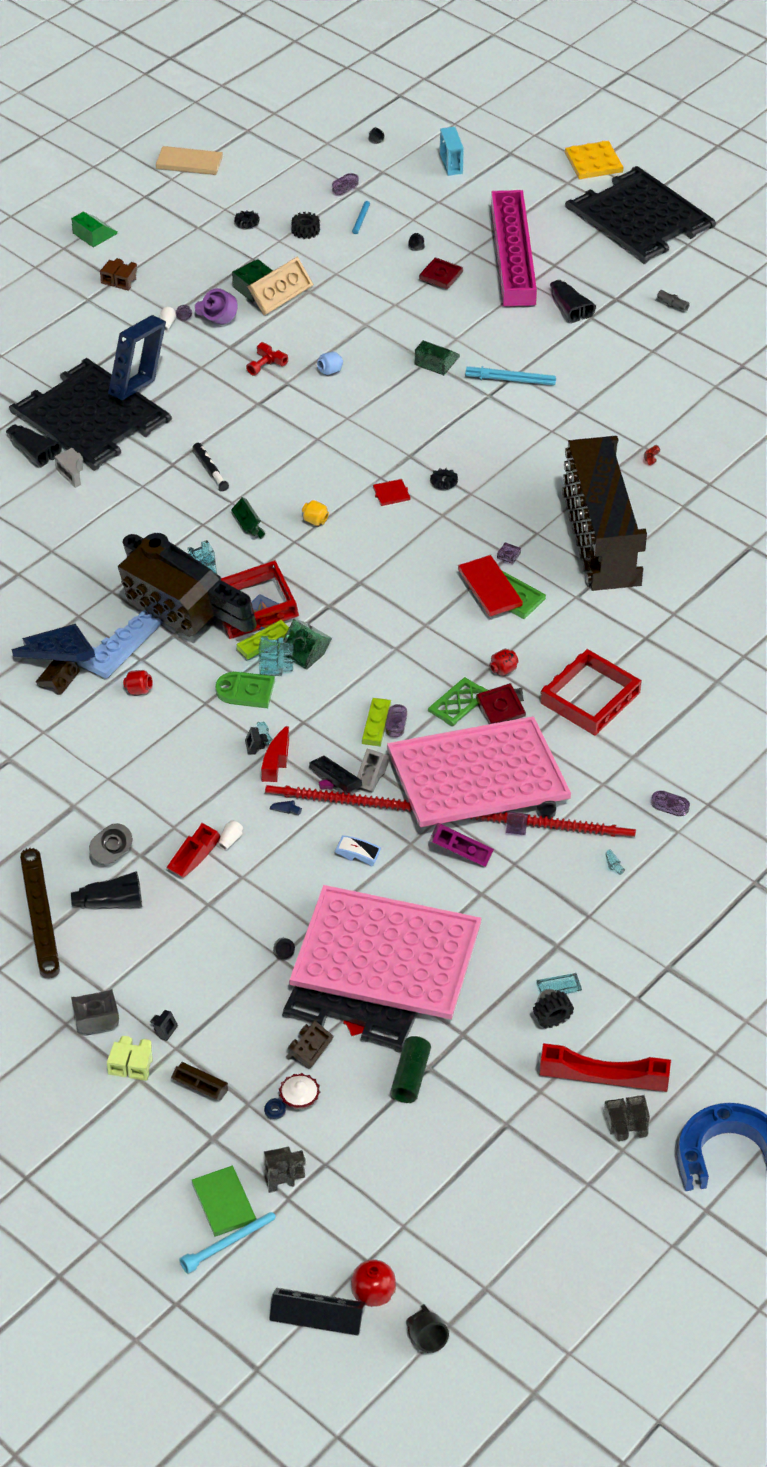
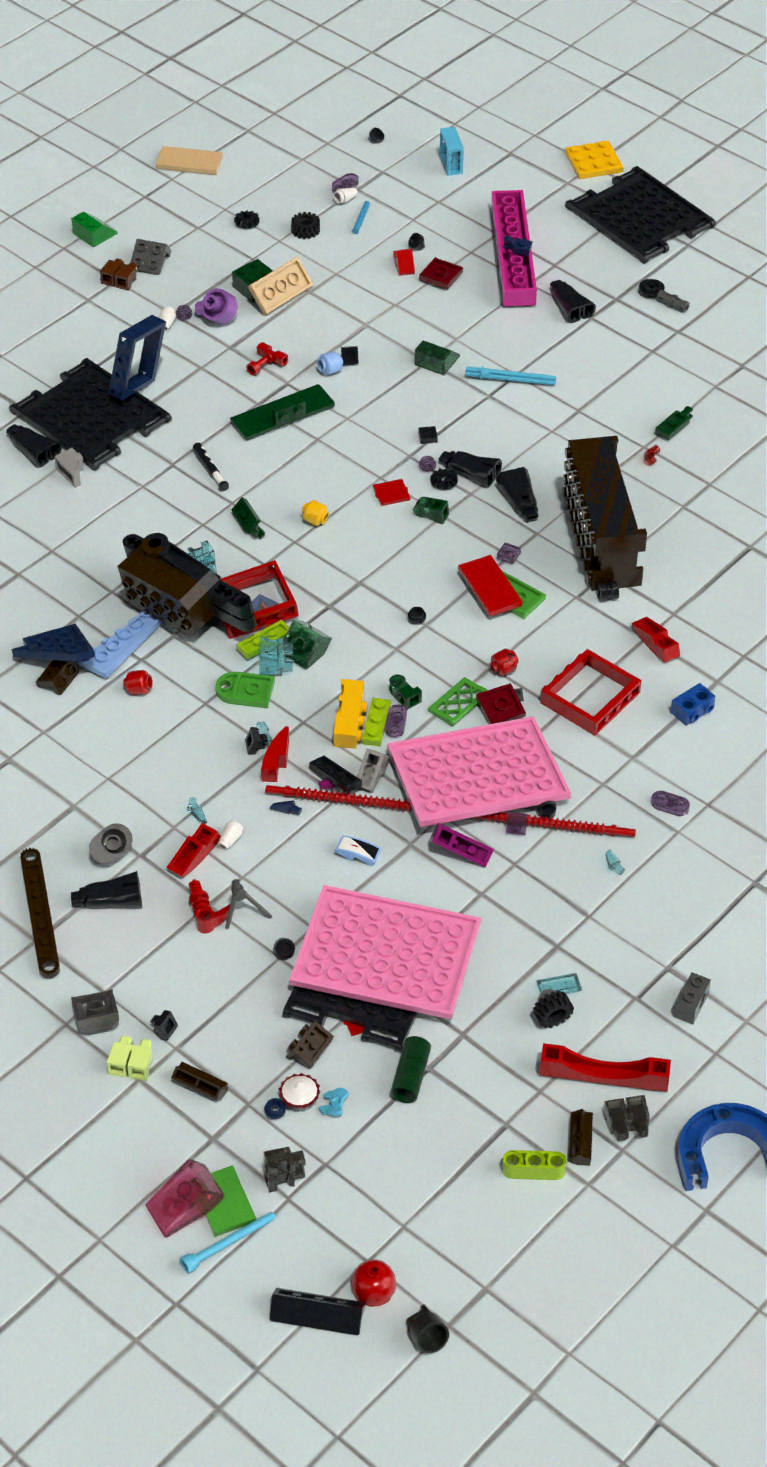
(150, 256): none -> dark grey bracket
(184, 1198): none -> clear pink slope
(196, 810): none -> clear light blue bar
(205, 917): none -> red piece
(239, 894): none -> dark grey plant
(282, 411): none -> dark green bracket
(336, 1099): none -> medium azure piece
(345, 194): none -> white cone
(349, 354): none -> black tile
(350, 714): none -> yellow wedge
(404, 261): none -> red slope
(404, 692): none -> dark green leg
(416, 615): none -> black plate
(427, 463): none -> clear purple plate
(428, 435): none -> black tile
(432, 508): none -> leg
(481, 469): none -> black piece
(518, 488): none -> black piece
(520, 246): none -> dark blue plate
(525, 1170): none -> lime beam
(581, 1137): none -> dark brown piece
(607, 591): none -> black wheel
(646, 287): none -> black gear
(656, 639): none -> red slope
(674, 423): none -> dark green plate
(692, 998): none -> dark grey brick
(693, 704): none -> blue brick

